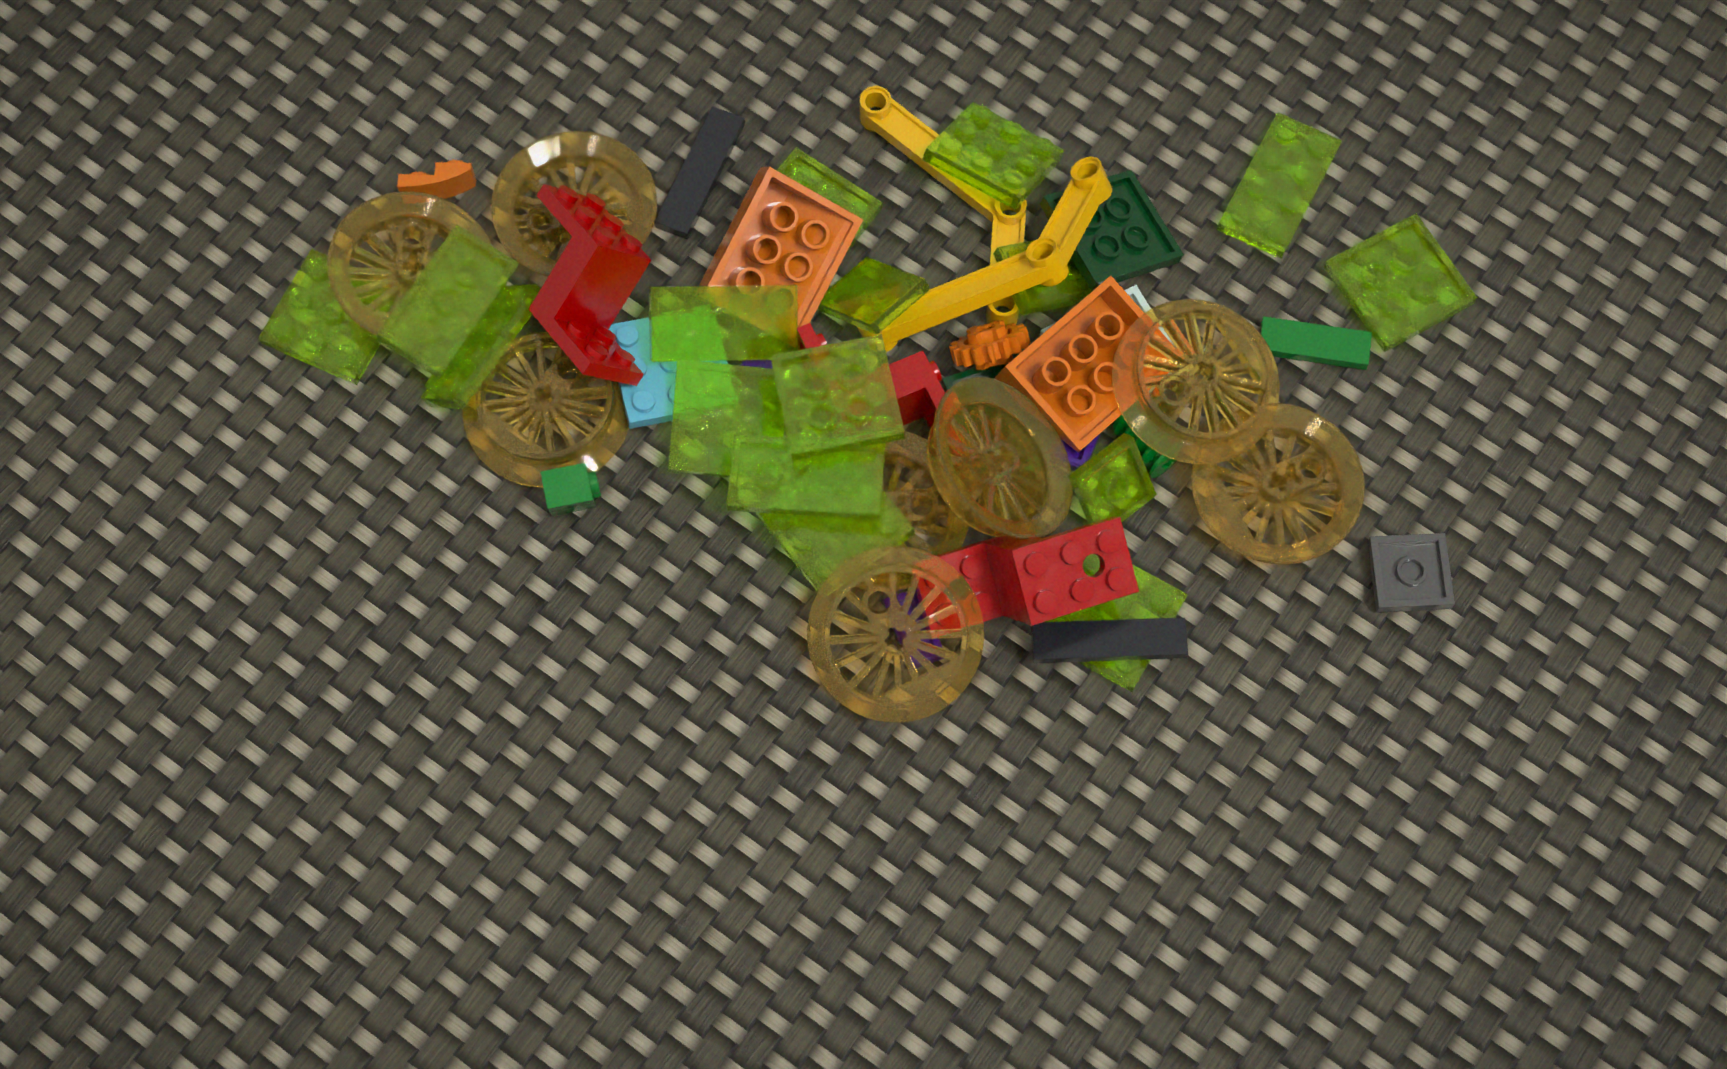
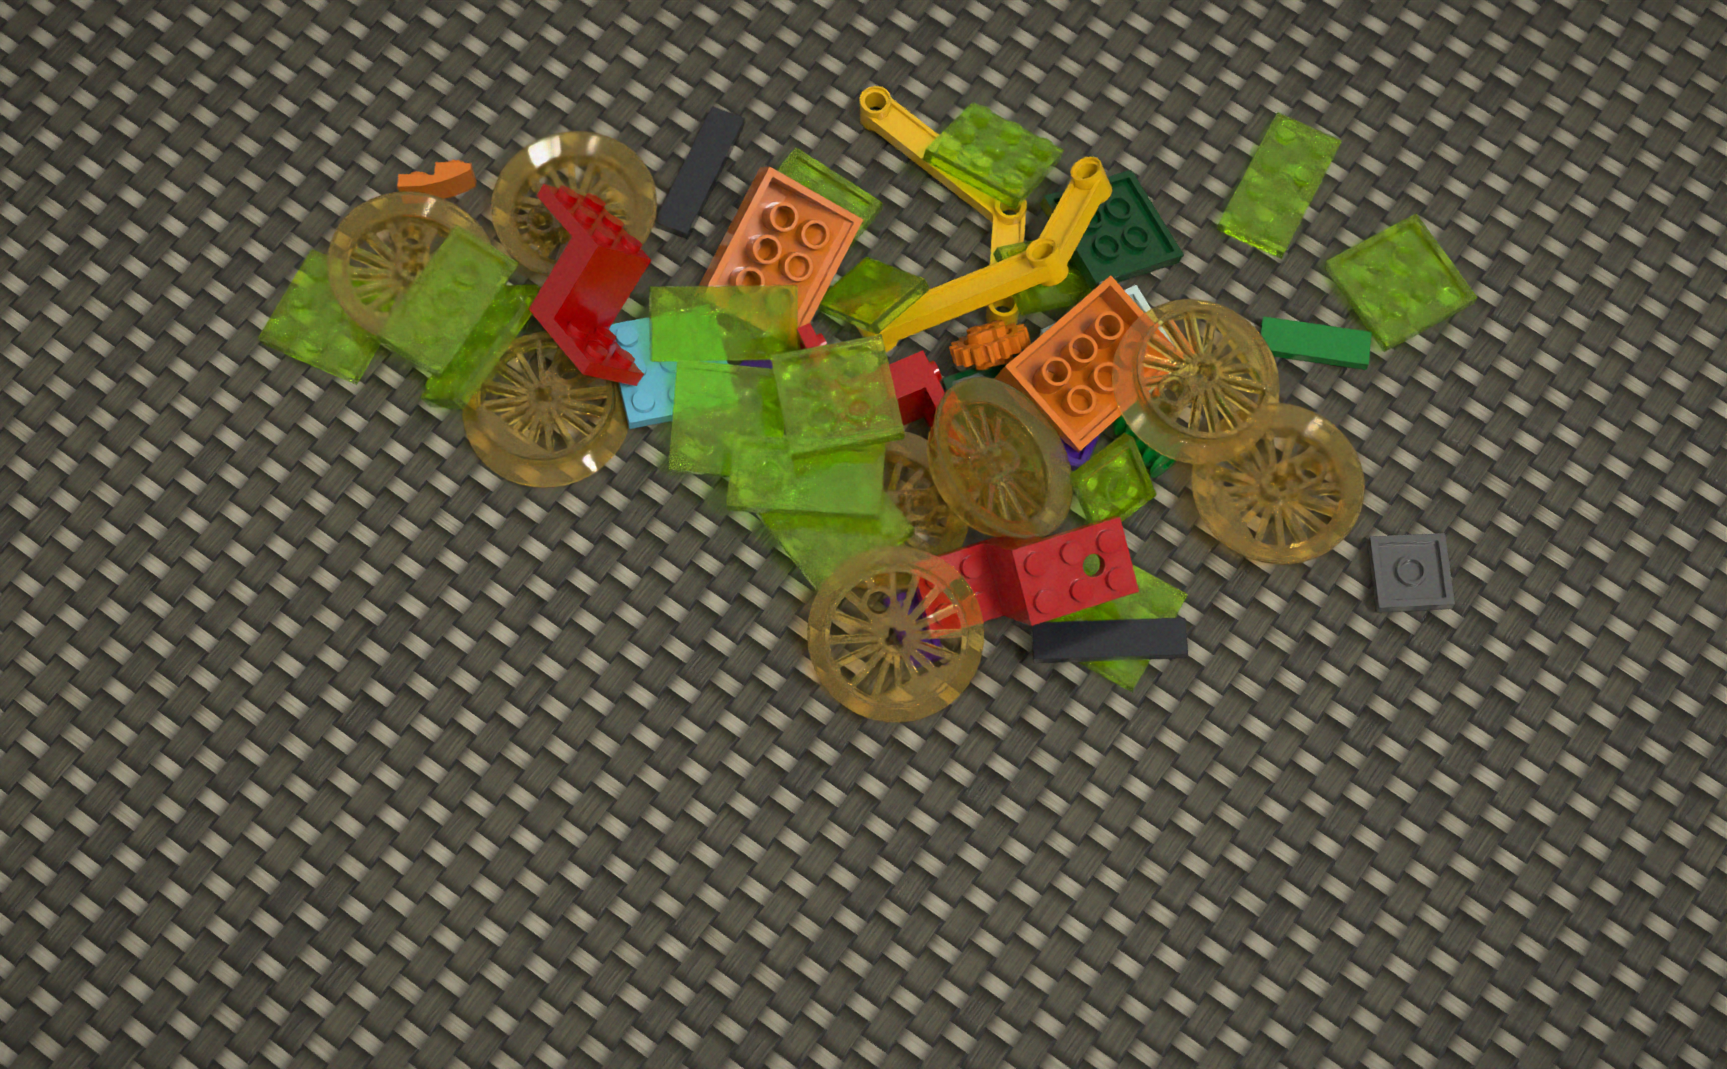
(570, 489): green brick -> none

